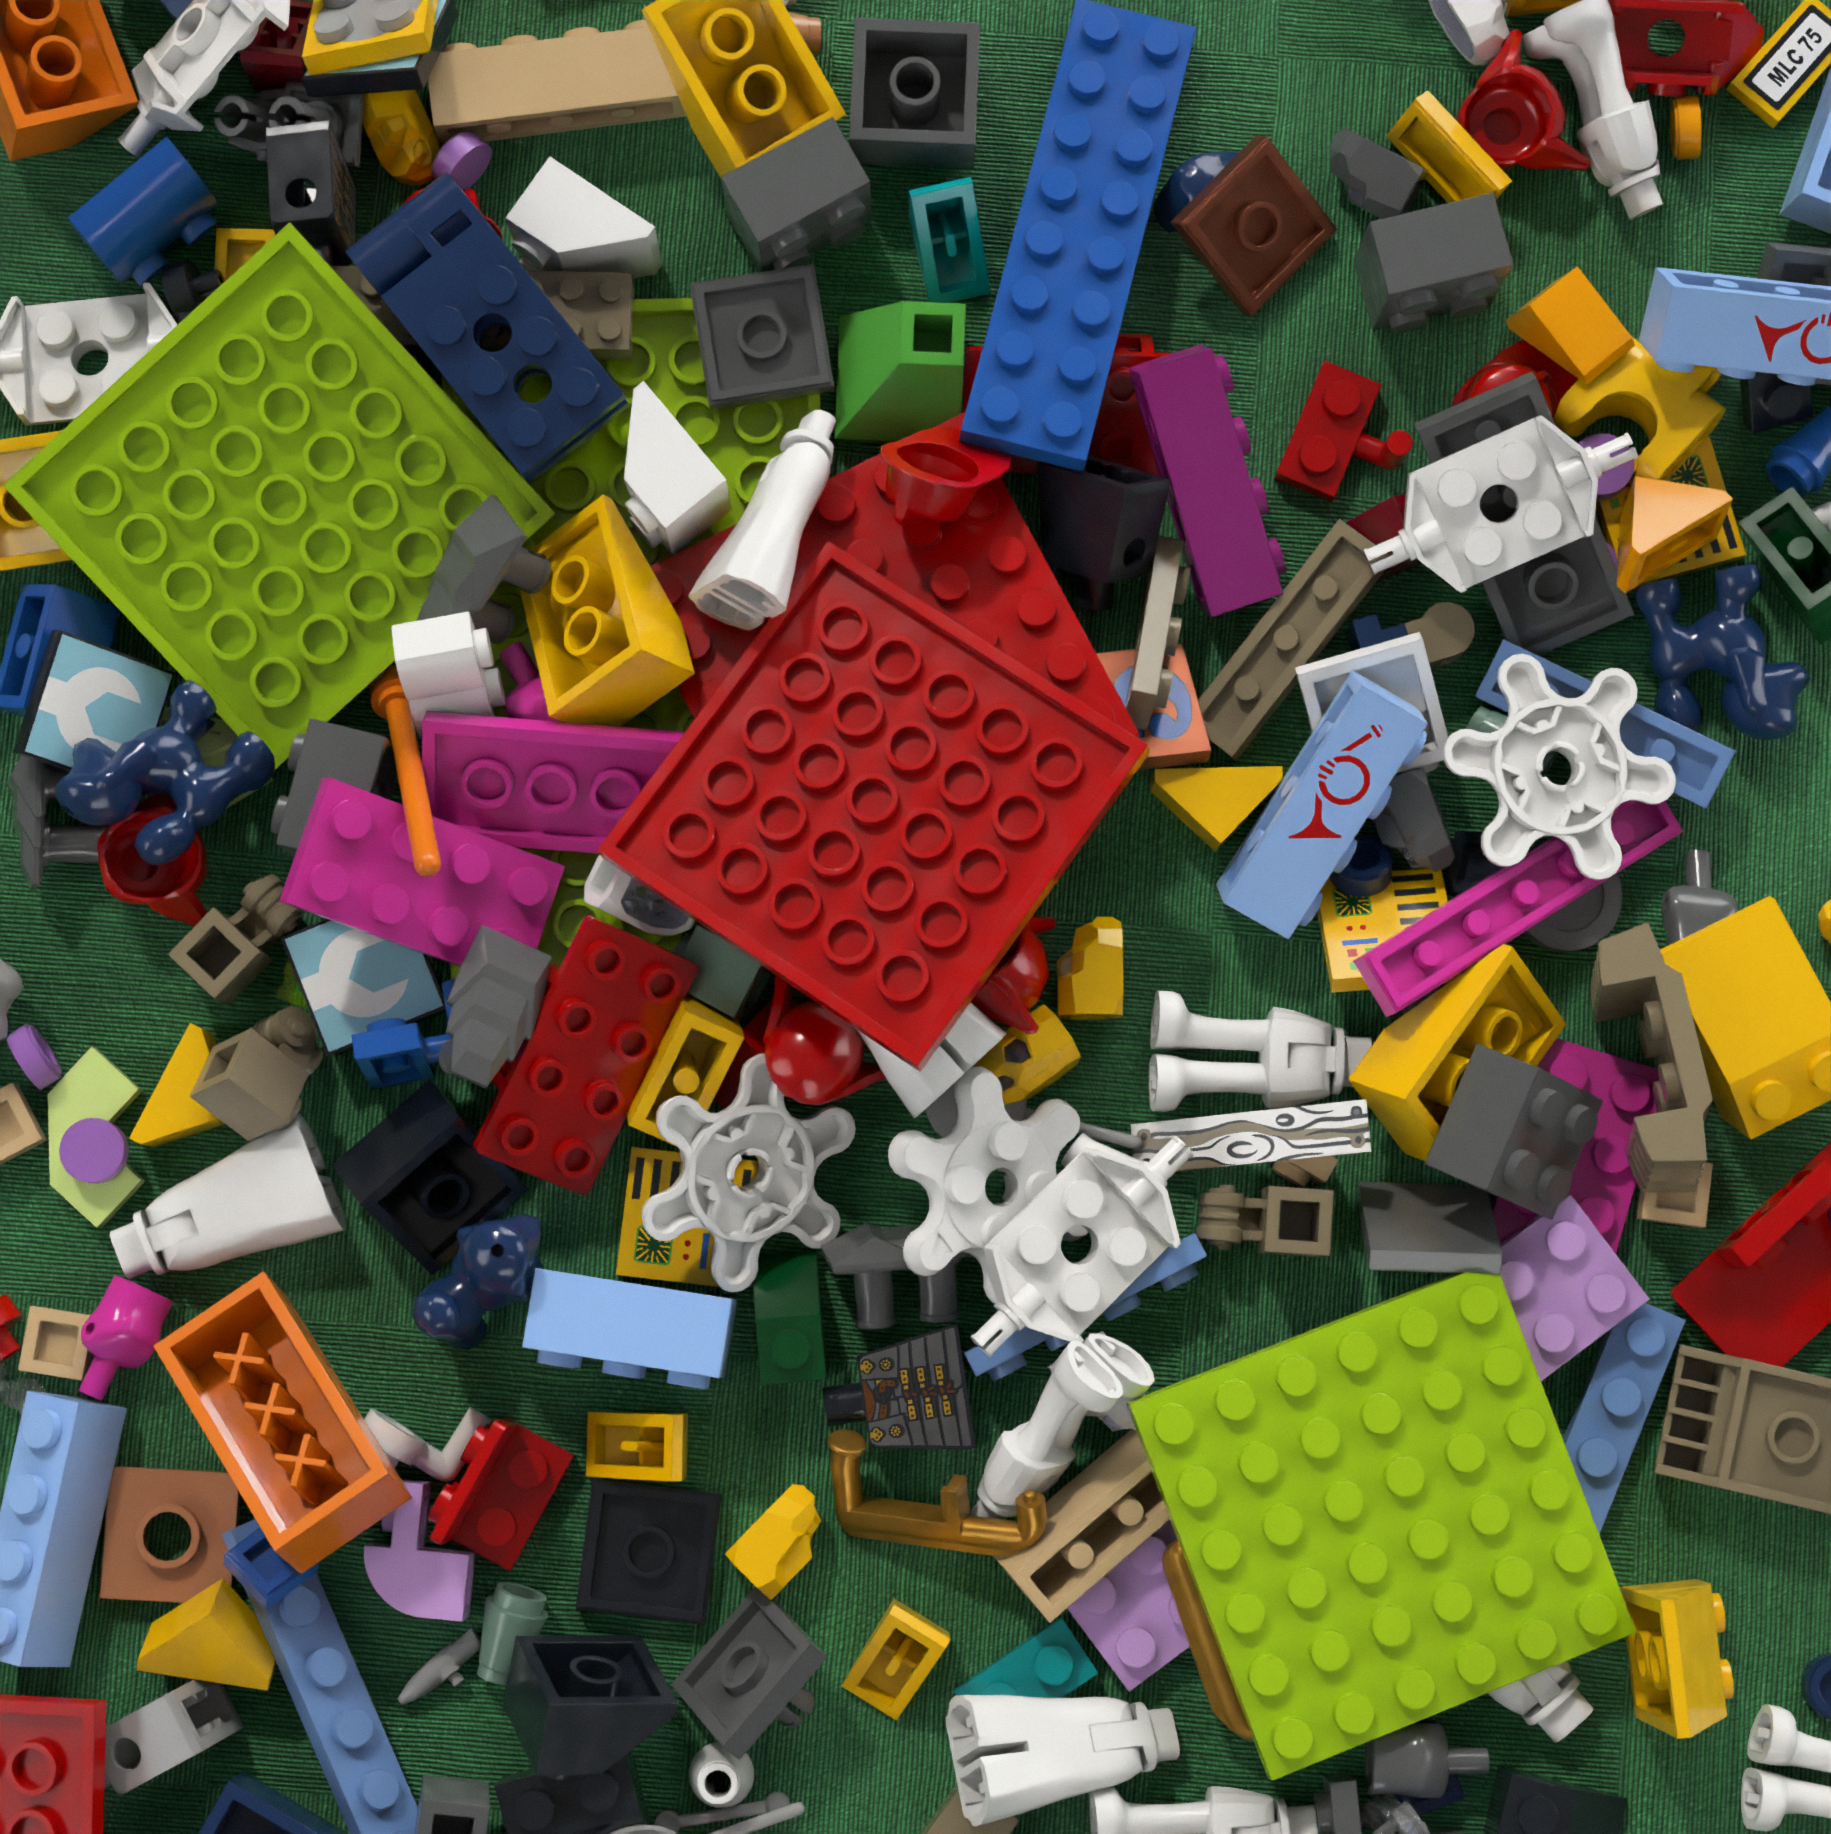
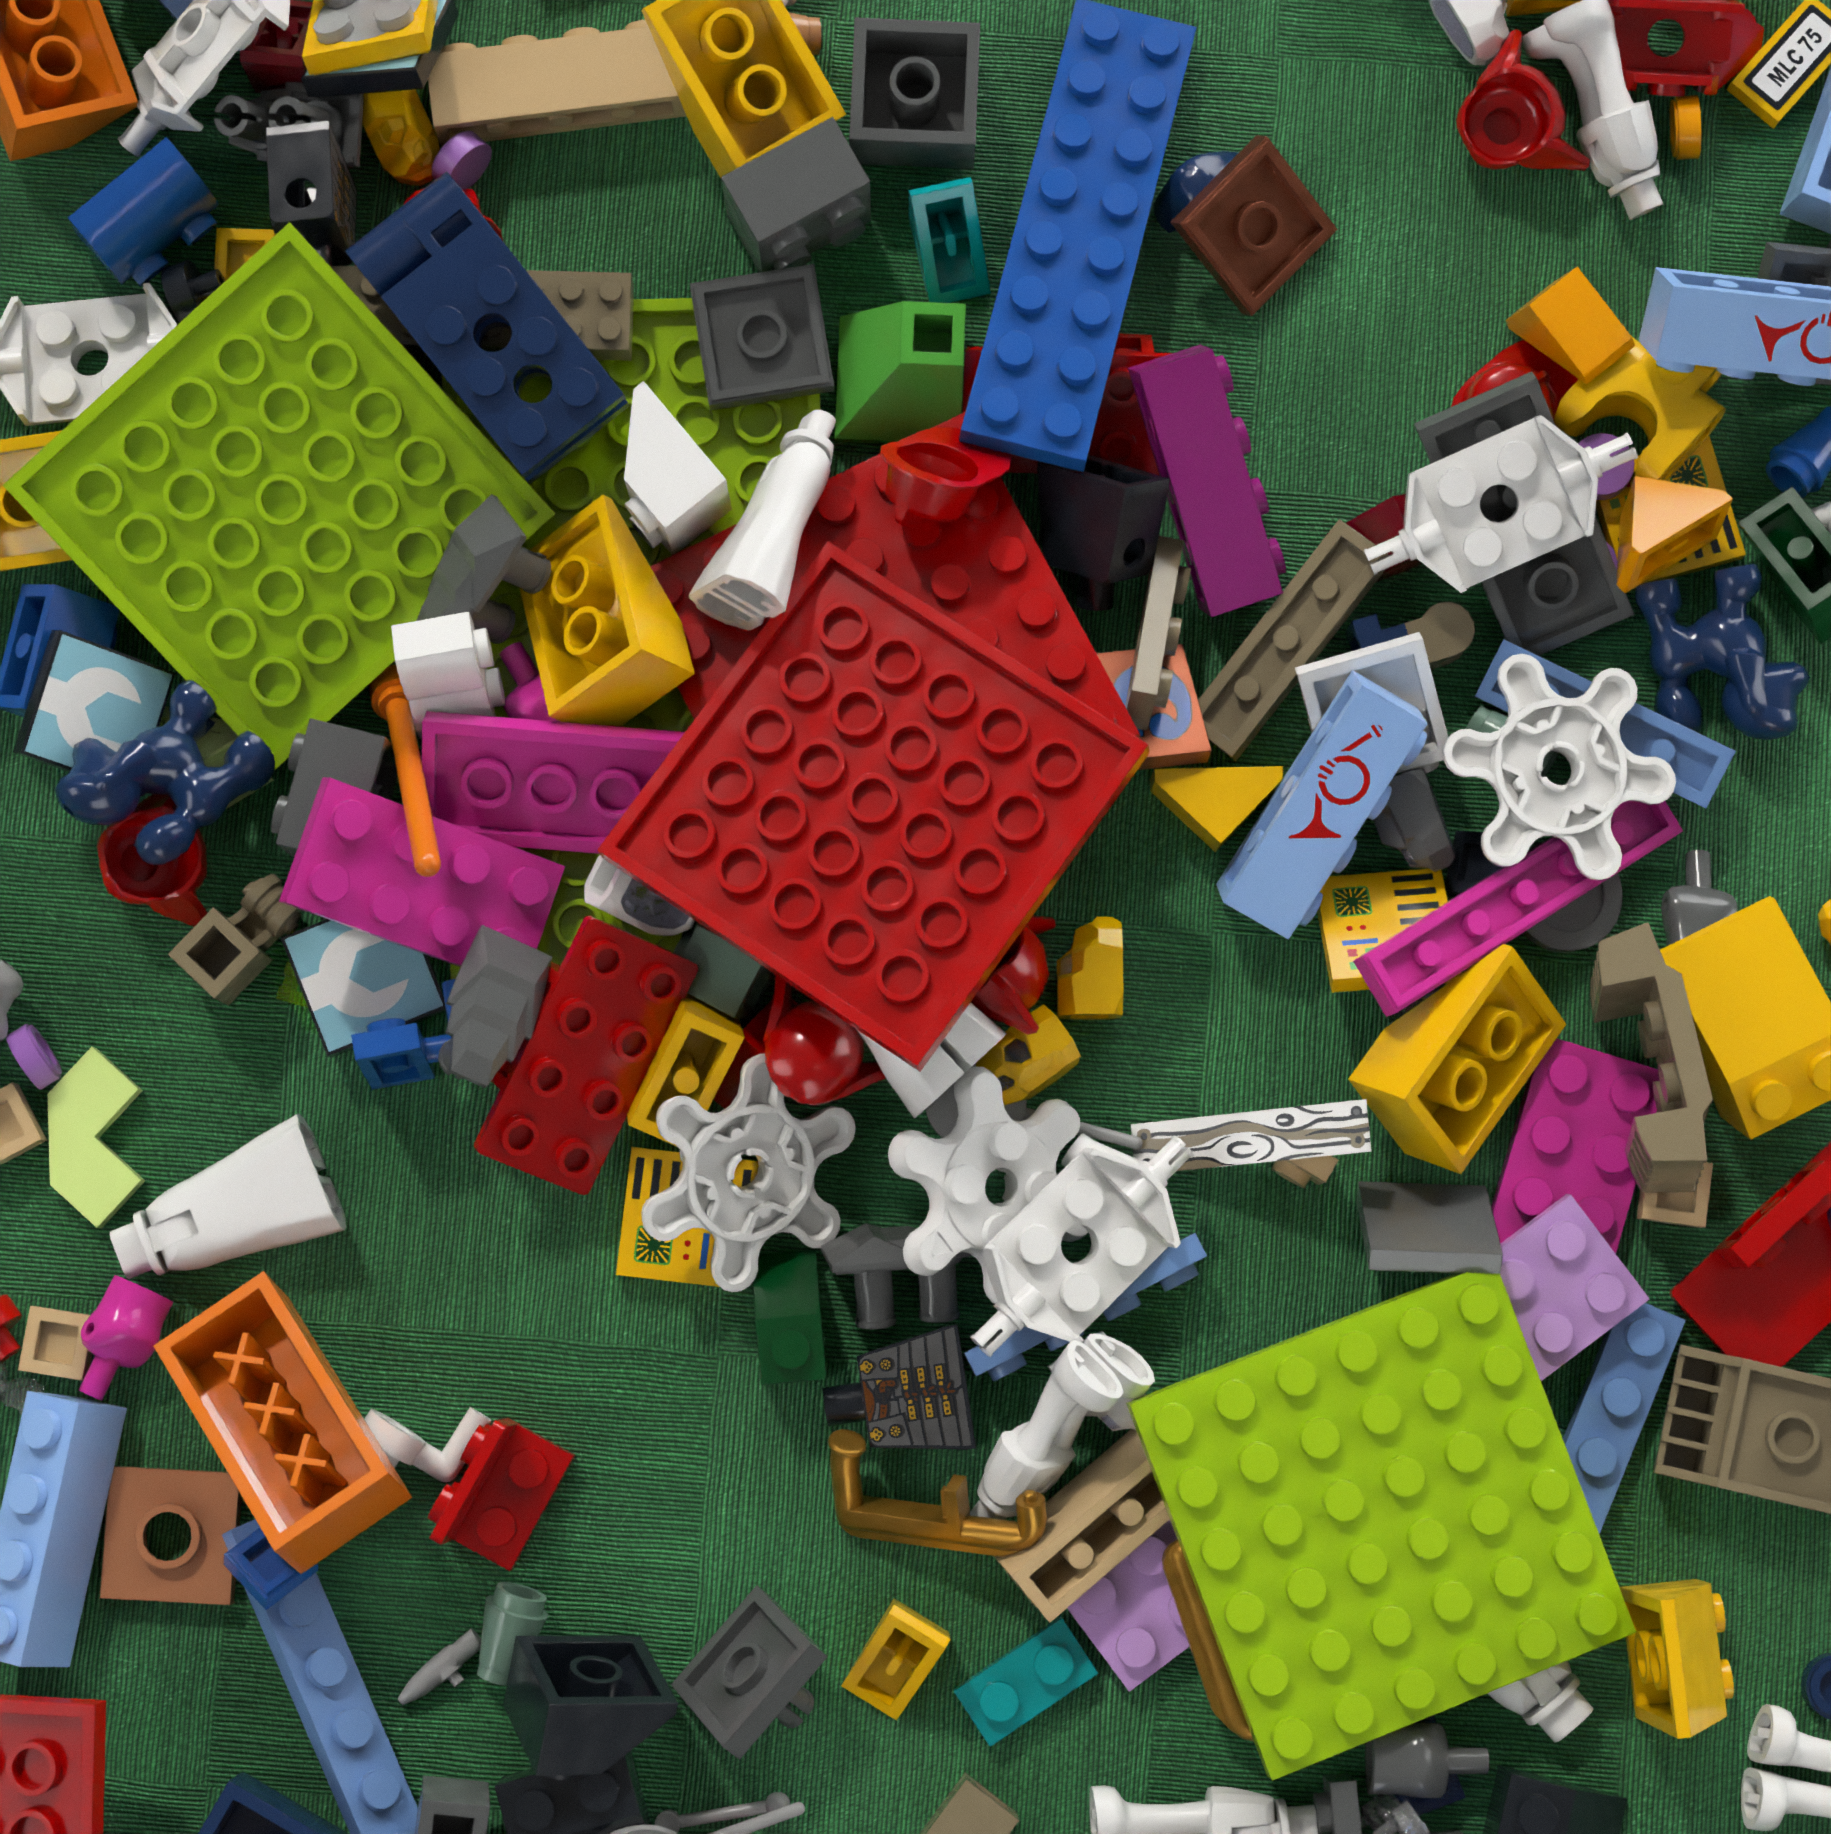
(40, 843): dark grey connector -> none
(94, 1150): medium lavender tile -> none
(167, 1733): light grey torso -> none
(171, 1110): yellow slope -> none
(211, 1641): yellow slope -> none
(259, 1074): dark tan brick -> none
(417, 1577): lavender brick -> none
(426, 1177): black slope -> none
(487, 1273): dark blue animal -> none
(577, 227): white slope -> none
(629, 1327): light blue brick -> none
(637, 1445): yellow slope -> none
(649, 1551): black tile -> none
(713, 1758): white cone -> none
(778, 1541): yellow rock -> none
(1040, 1750): white piece -> none
(1280, 1221): dark tan brick -> none
(1296, 1063): white piece -> none
(1332, 433): red plate -> none
(1368, 869): dark blue tile -> none
(1374, 175): dark grey rock -> none
(1433, 263): dark grey brick -> none
(1441, 145): yellow tile -> none
(1514, 1131): dark grey brick -> none
(1773, 402): black plate -> none

